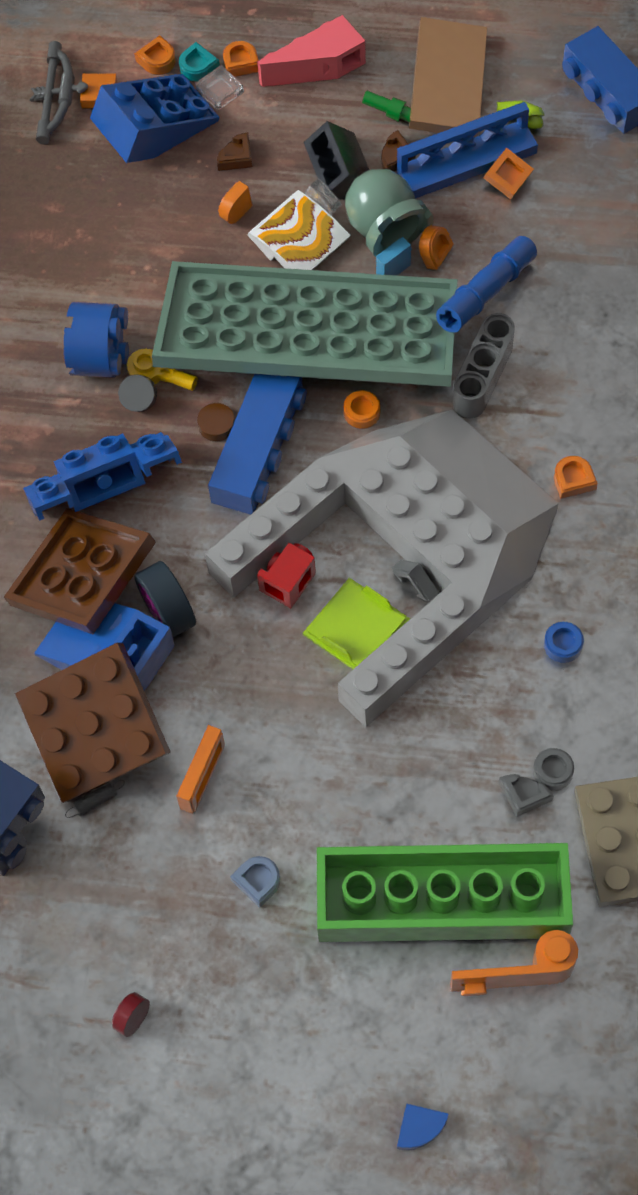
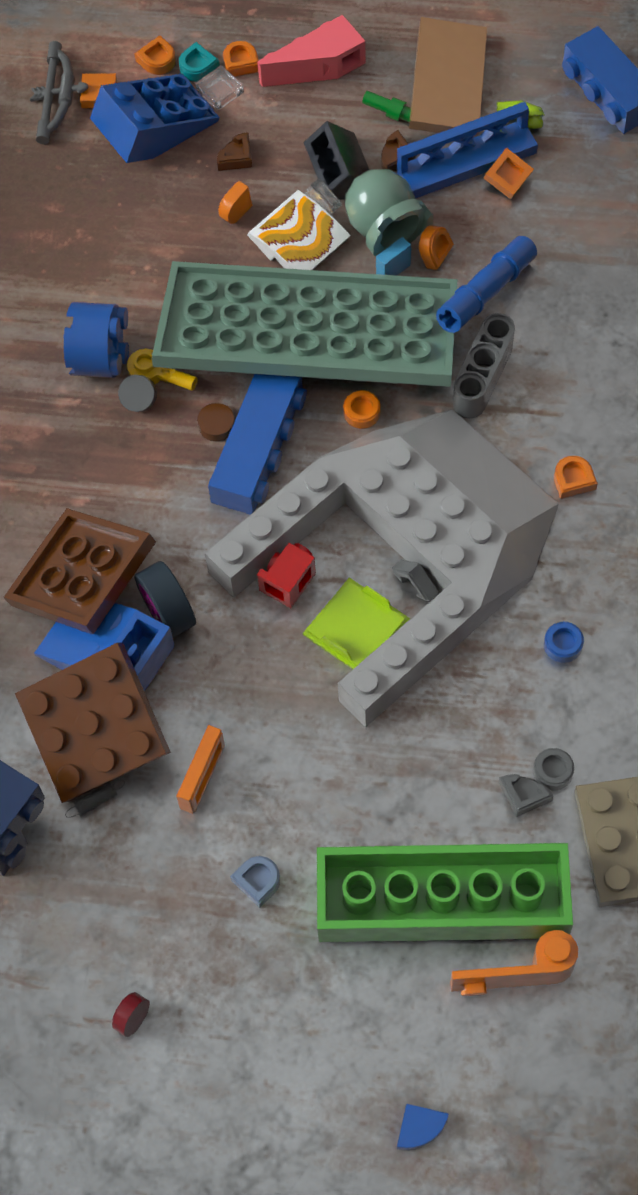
(100, 472): blue bracket -> none

